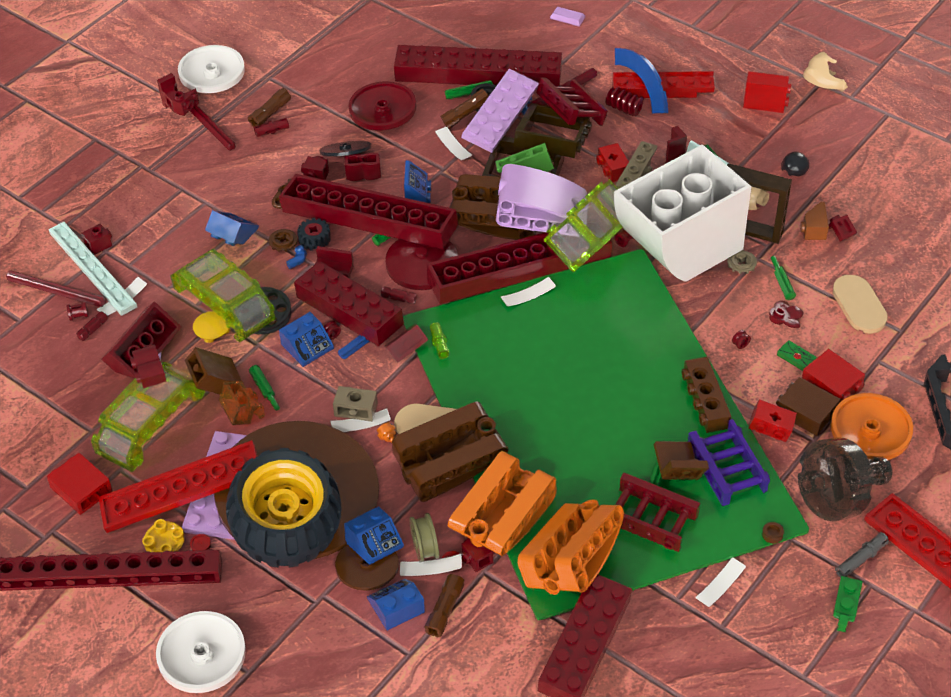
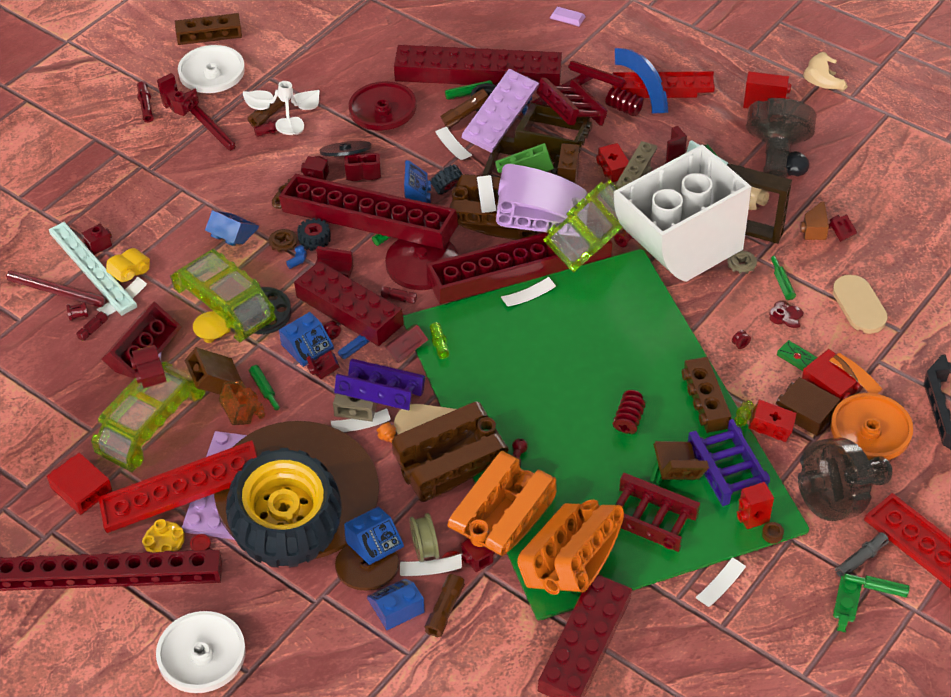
(128, 265): none -> yellow brick
(144, 97): none -> dark red pin
(208, 29): none -> reddish brown brick
(306, 101): none -> white plant
(323, 365): none -> dark red bracket
(379, 384): none -> dark purple fence
(446, 179): none -> black wheel
(486, 194): none -> white sticker
(519, 446): none -> dark red arm
(569, 162): none -> reddish brown brick
(596, 74): none -> dark red axle
(629, 412): none -> dark red piece
(744, 413): none -> clear neon green pin
(755, 505): none -> red brick
(780, 125): none -> clear smoke piece
(857, 373): none -> orange sticker
(880, 585): none -> green axle

